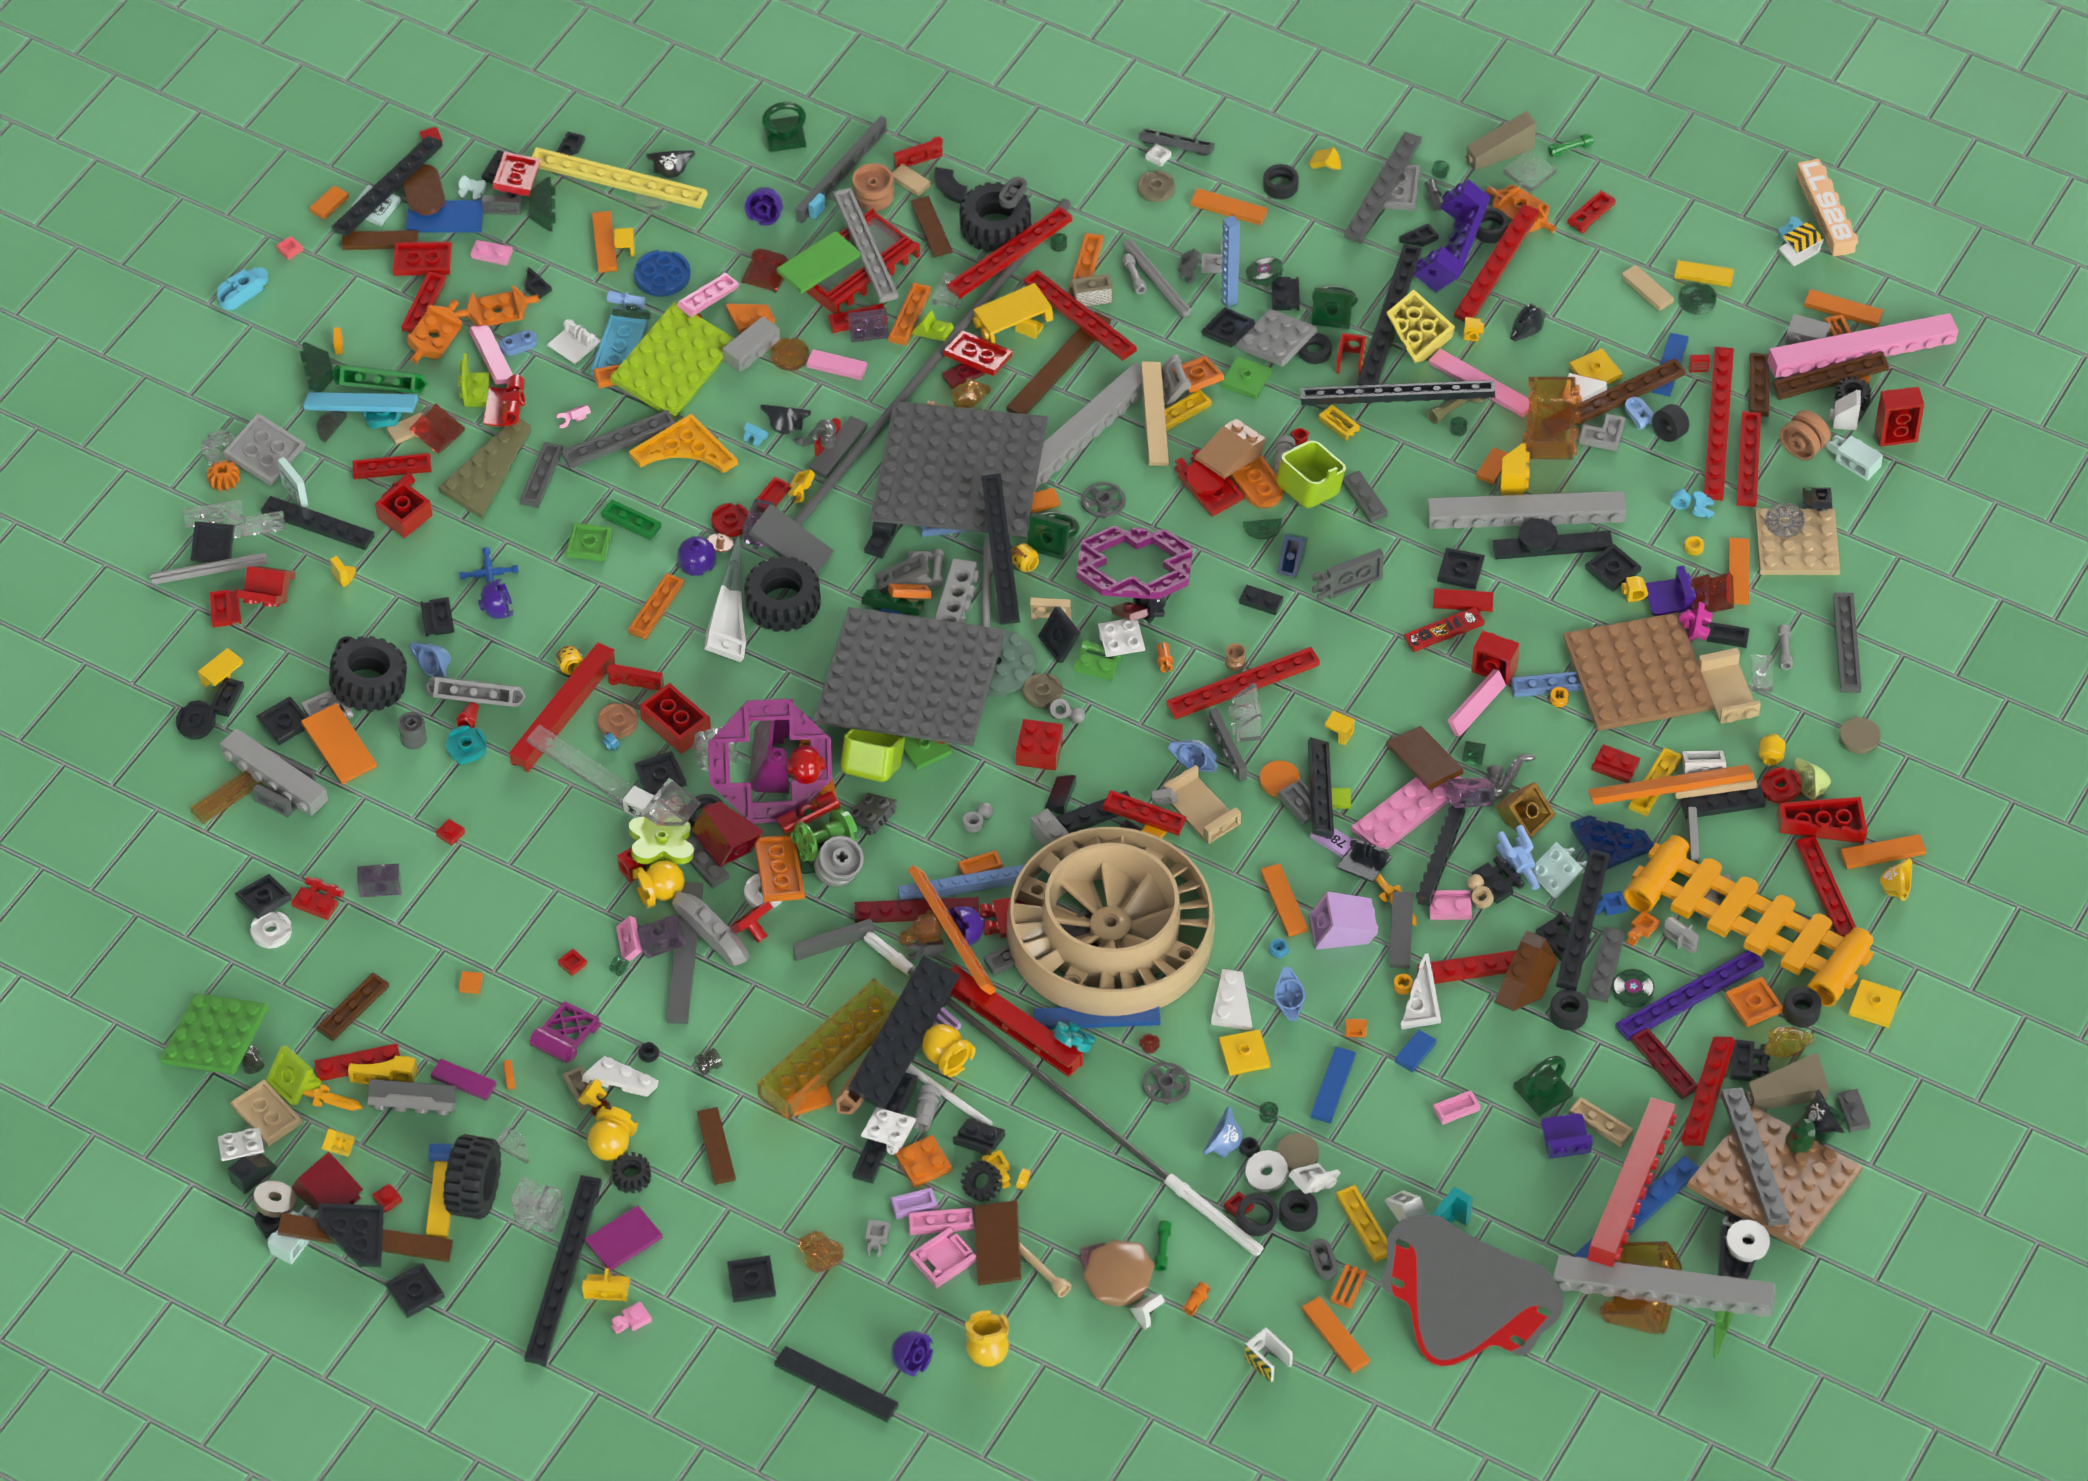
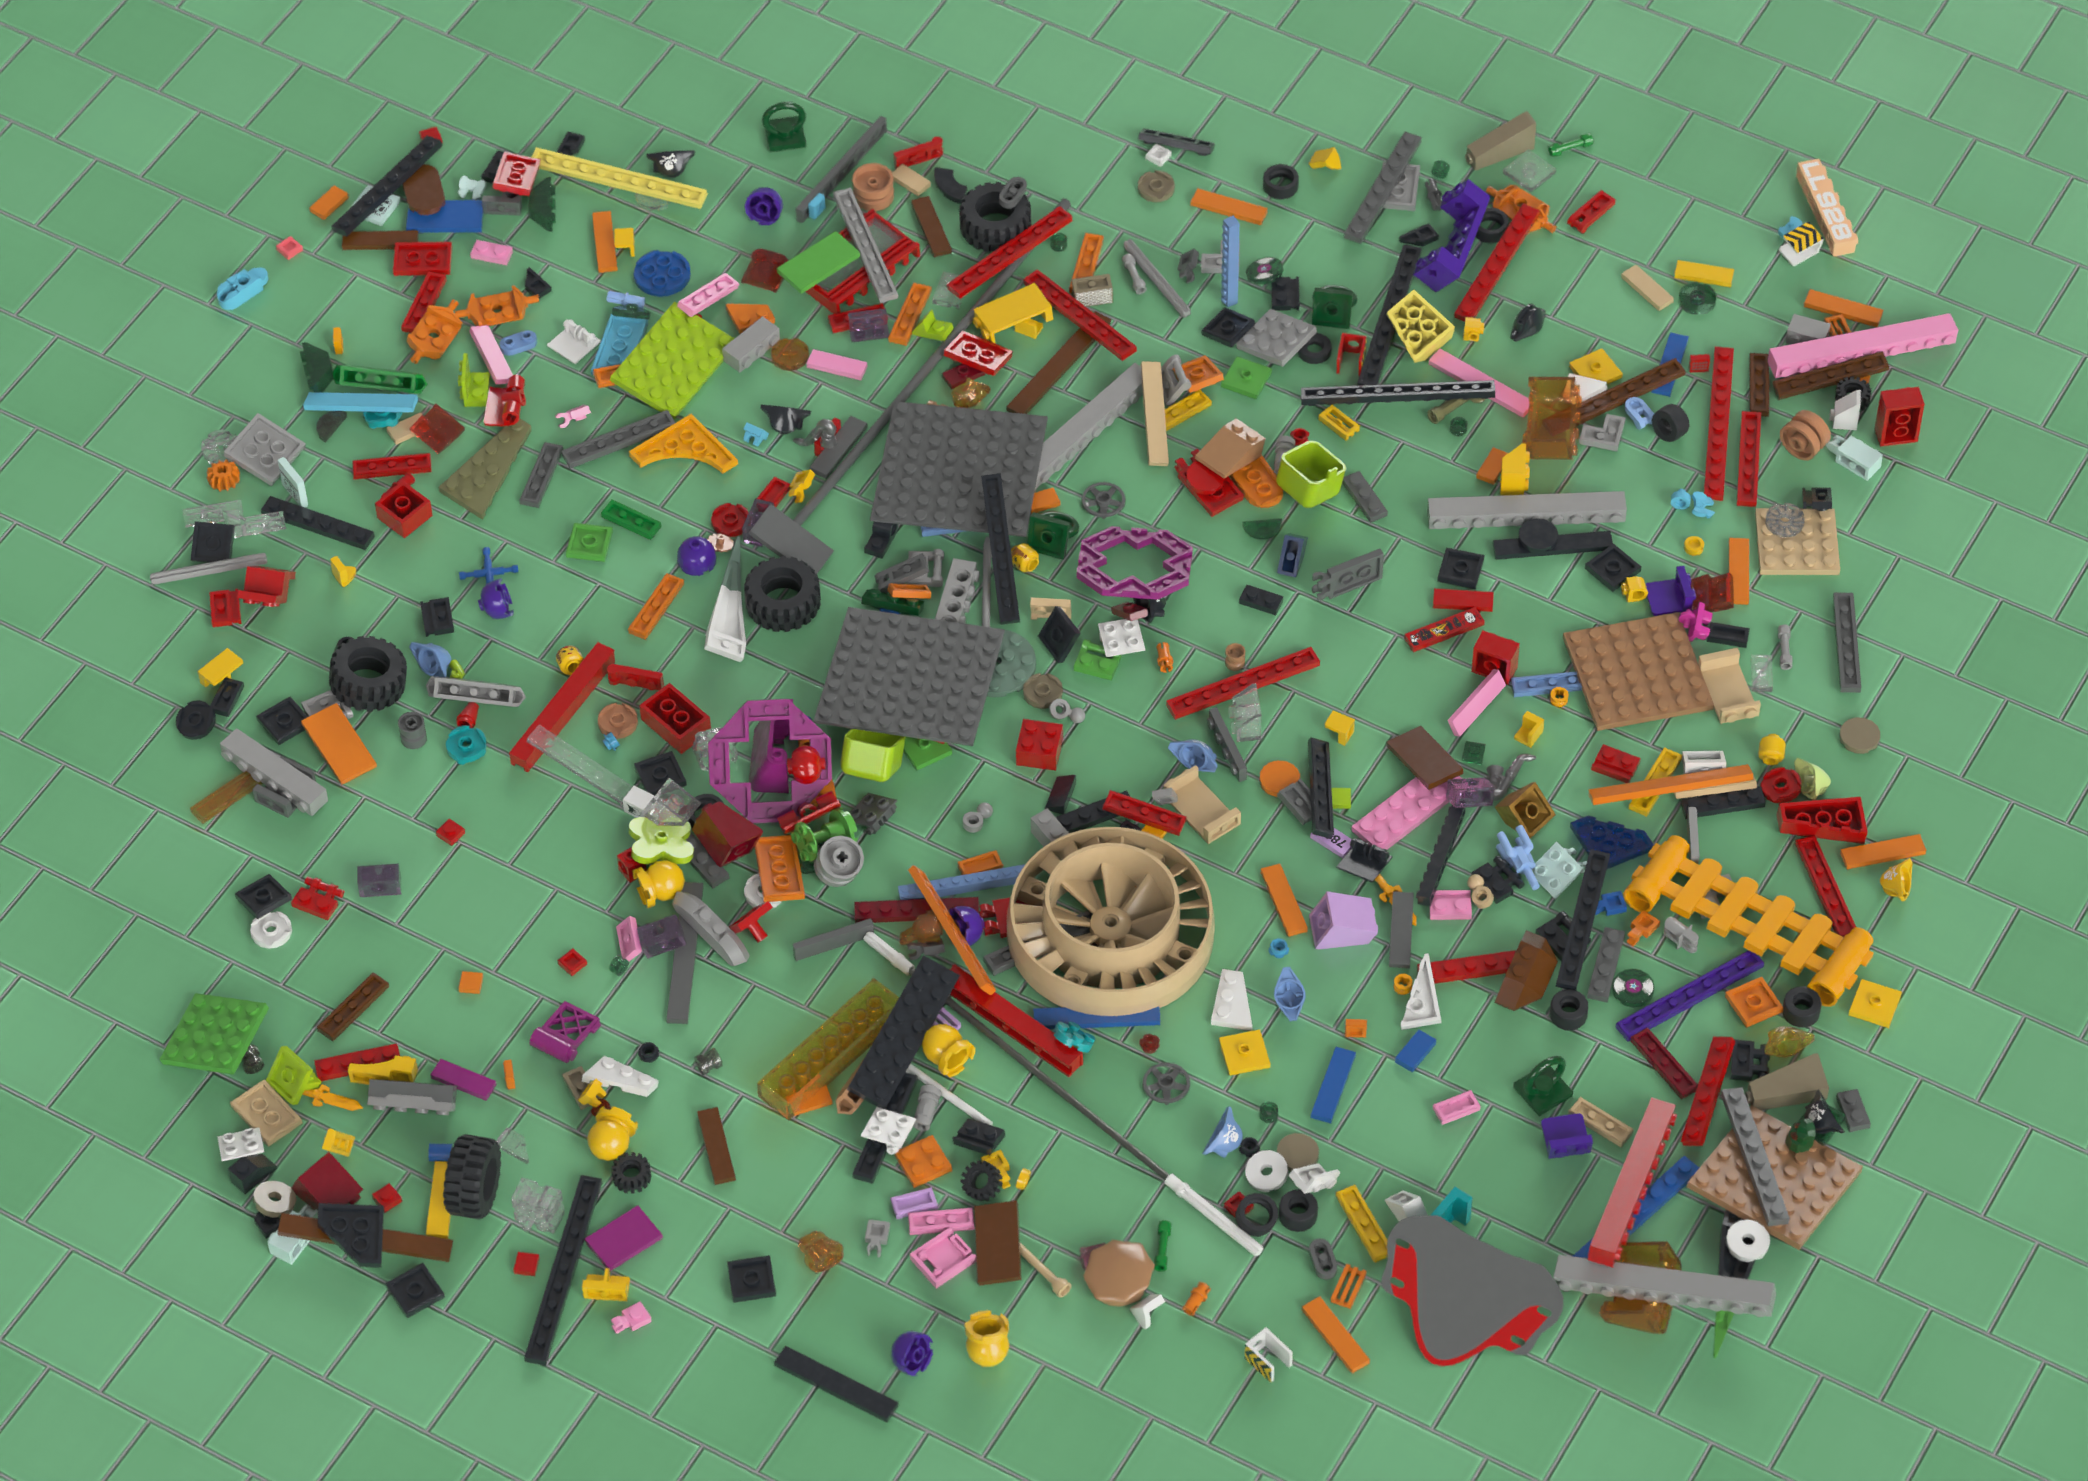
(457, 670): none -> lime arm
(526, 1264): none -> red tile
(1530, 730): none -> yellow panel

